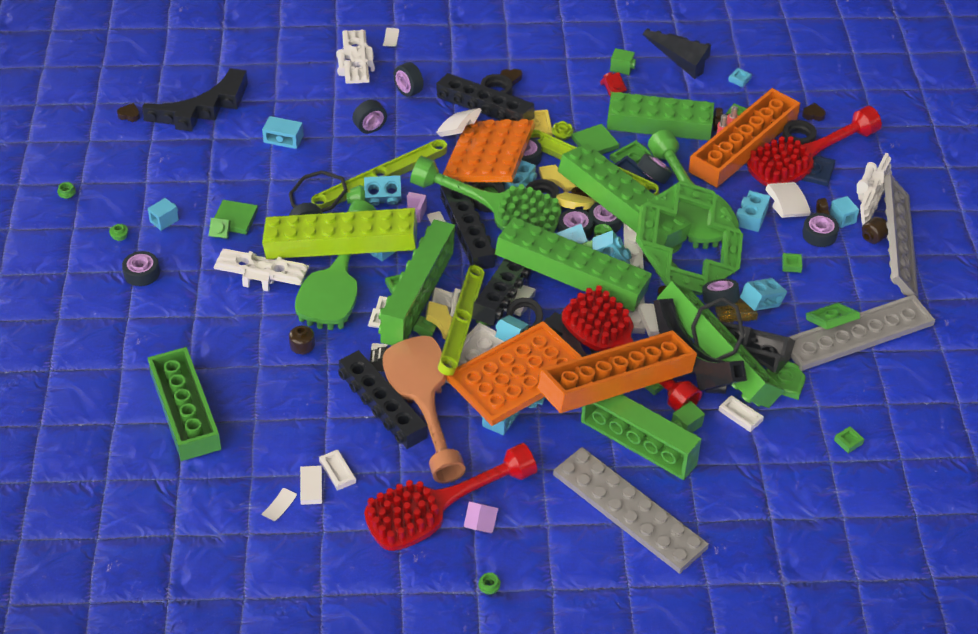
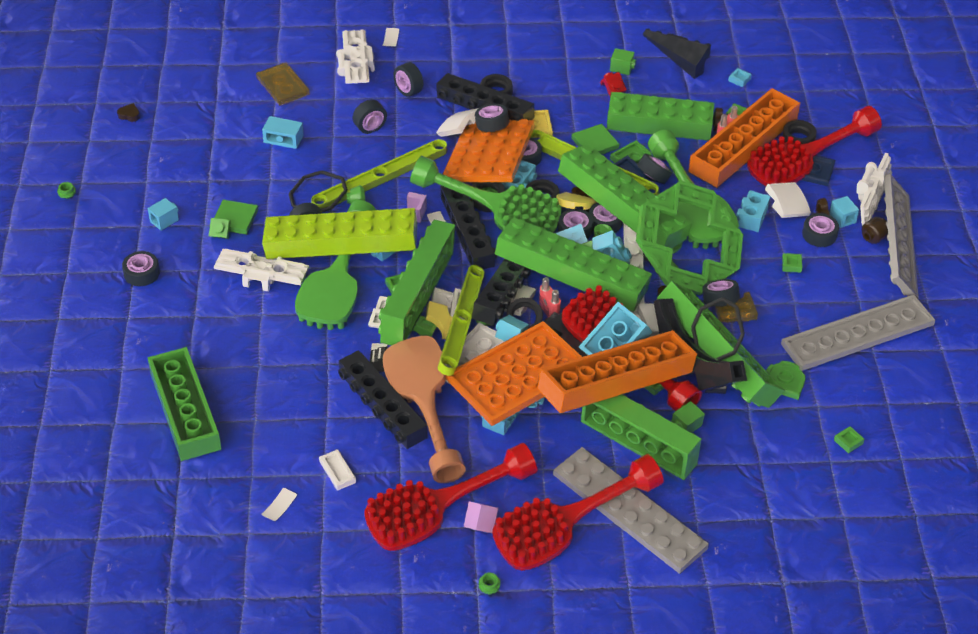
(118, 232): bright green plate -> none
(205, 106): black arch -> none
(282, 83): none -> clear yellow tile
(301, 339): dark brown head -> none
(311, 485): white tile -> none
(382, 184): medium azure brick -> none
(491, 117): none -> black wheel
(514, 75): dark brown tile -> none
(544, 530): none -> red piece
(549, 298): none -> coral piece
(551, 173): light yellow tile -> none
(562, 130): lime plate -> none
(614, 330): none -> medium azure slope
(741, 413): white tile -> none
(763, 294): medium azure brick -> none
(767, 348): black wedge -> none
(814, 112): dark brown tile -> none
(832, 315): bright green tile -> none

